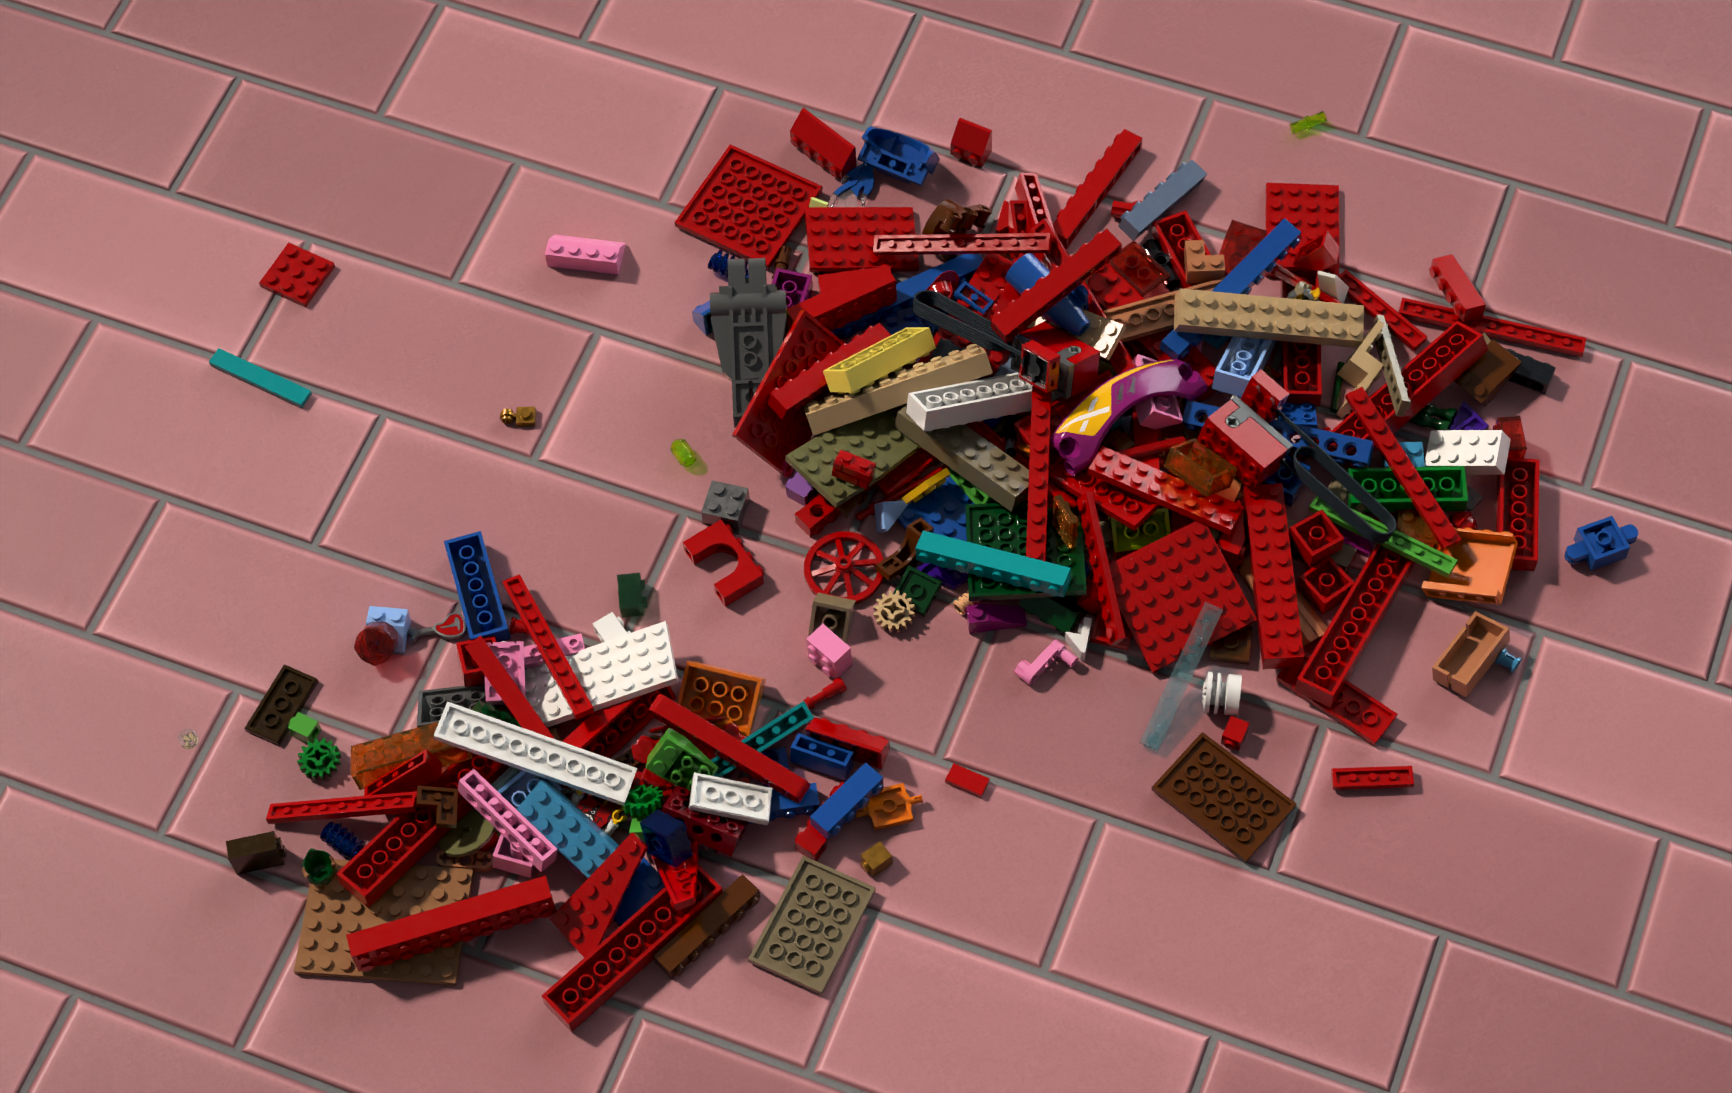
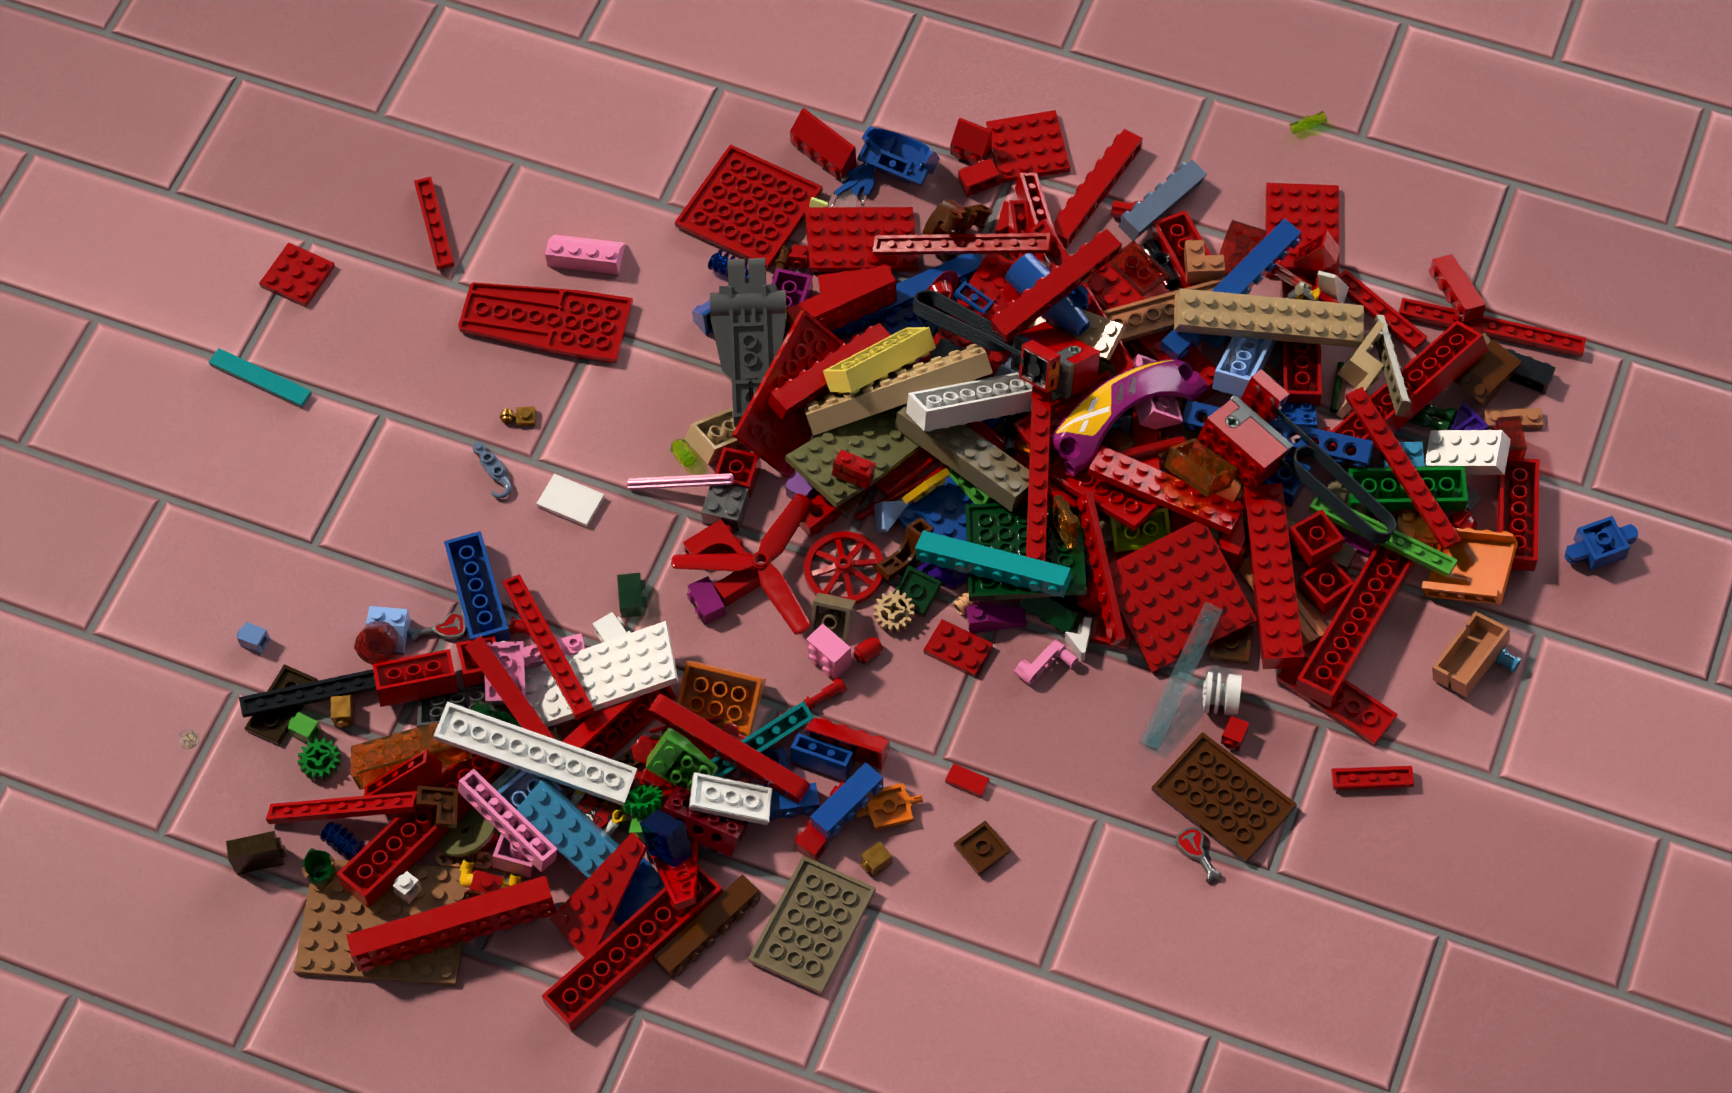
(253, 637): none -> medium blue brick
(307, 693): none -> black plate
(342, 711): none -> pearl gold brick
(404, 884): none -> white brick
(415, 678): none -> red slope
(434, 223): none -> red plate
(482, 882): none -> torso
(494, 468): none -> sand blue piece
(548, 319): none -> red wing
(570, 500): none -> white tile
(680, 481): none -> bright pink axle
(706, 600): none -> magenta brick
(712, 434): none -> tan slope
(743, 466): none -> red brick
(770, 577): none -> red piece
(799, 256): none -> red bracket
(867, 650): none -> red brick
(958, 648): none -> red plate
(978, 177): none -> red brick
(982, 848): none -> reddish brown plate
(1028, 145): none -> red plate
(1191, 845): none -> flat silver piece
(1530, 418): none -> nougat plate

